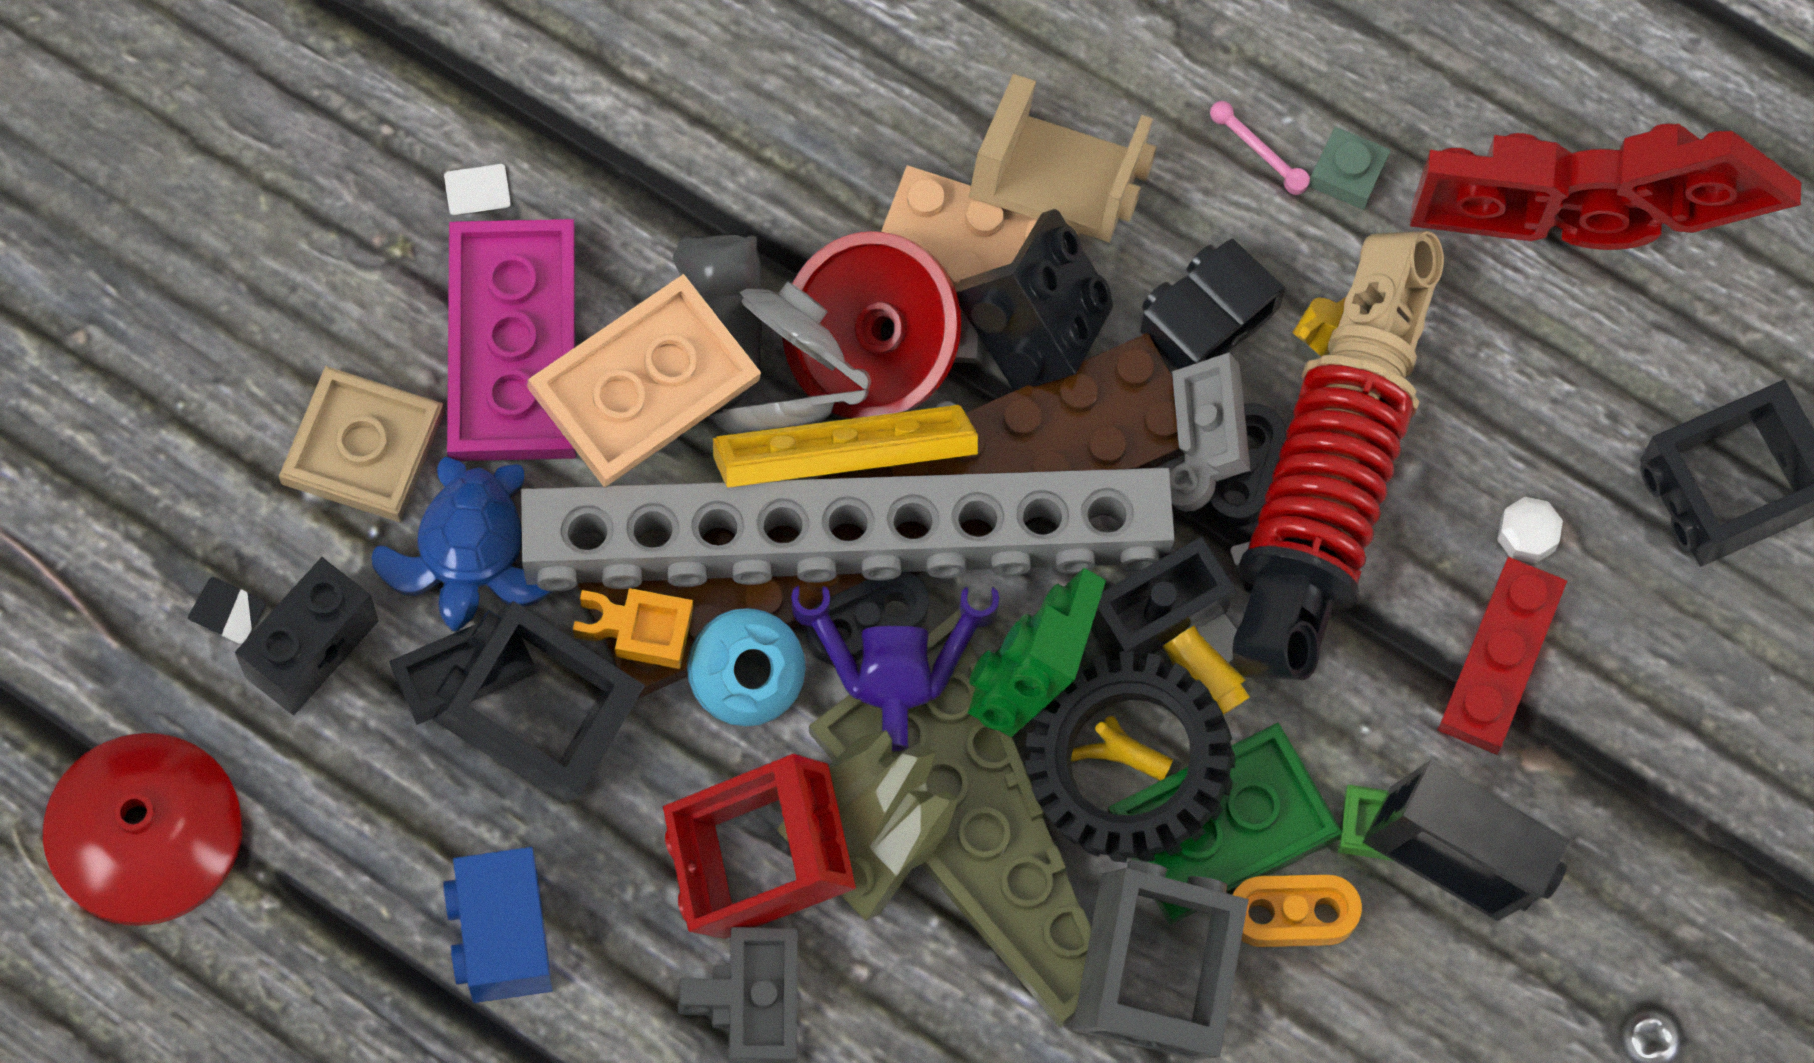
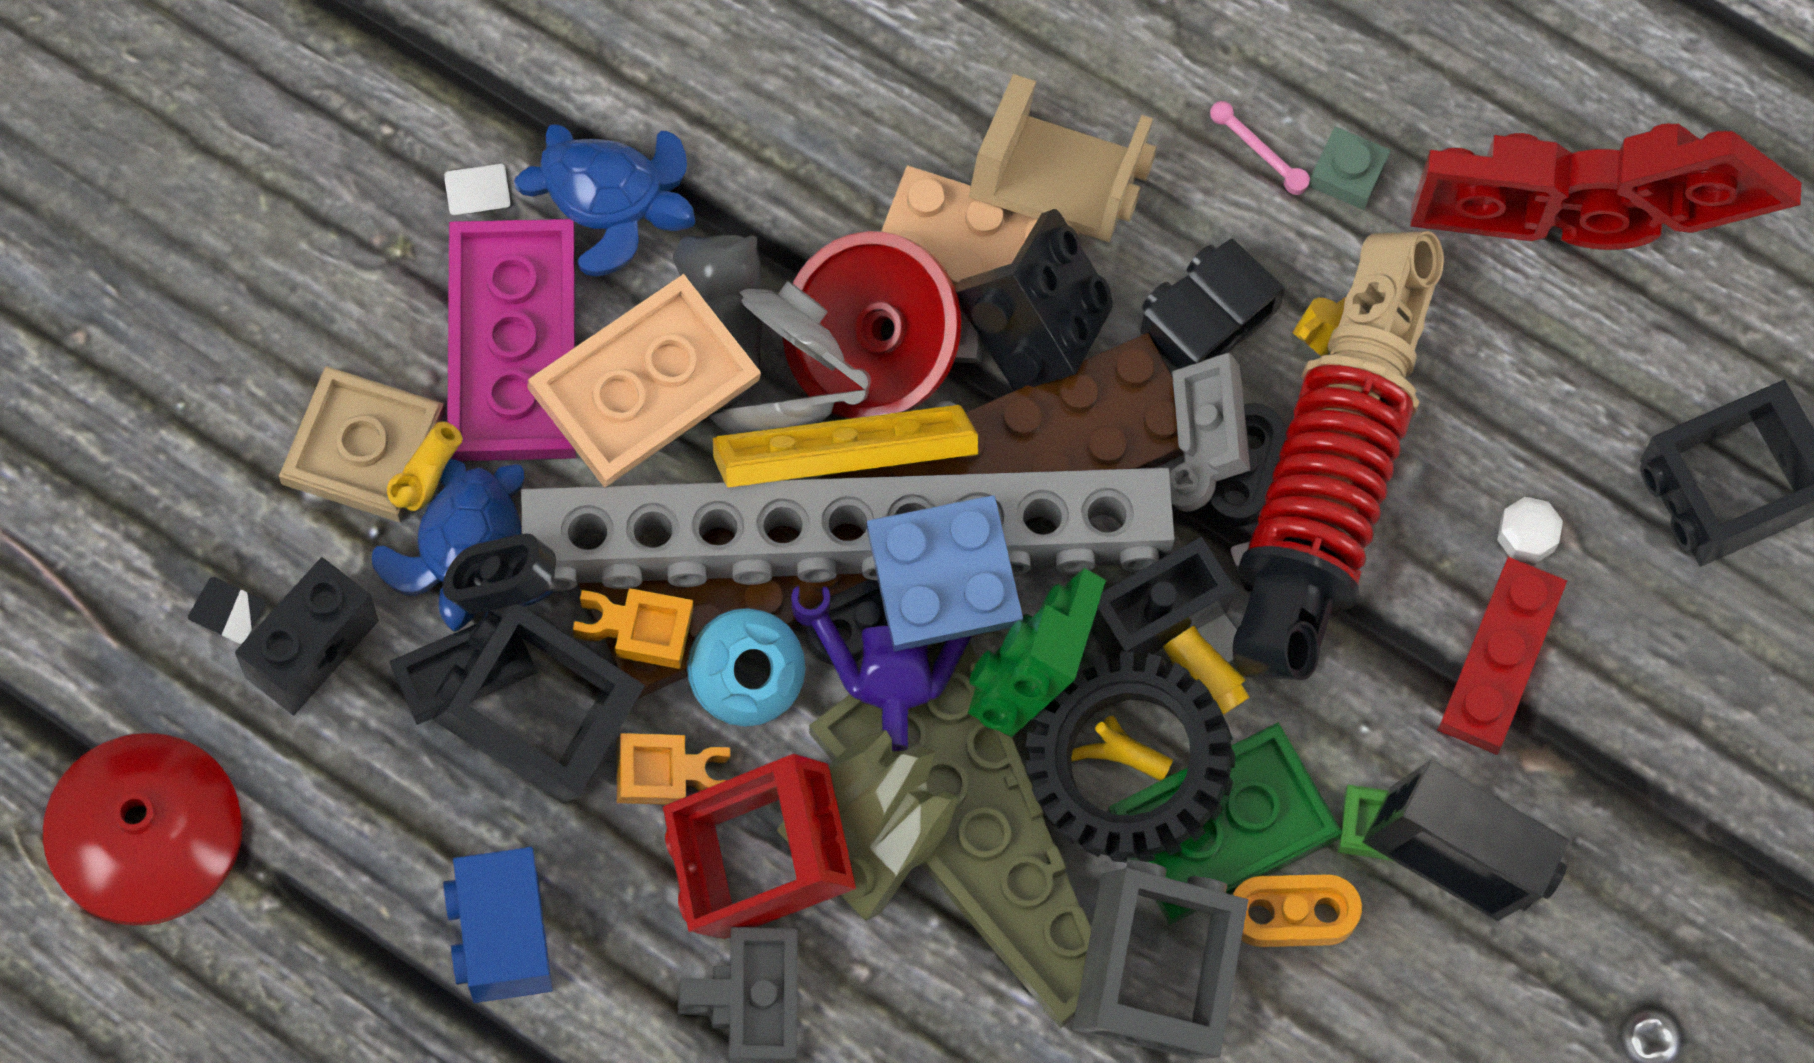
(423, 471): none -> yellow arm
(500, 573): none -> black plate
(611, 189): none -> blue animal
(658, 770): none -> light orange plate
(944, 573): none -> medium blue plate

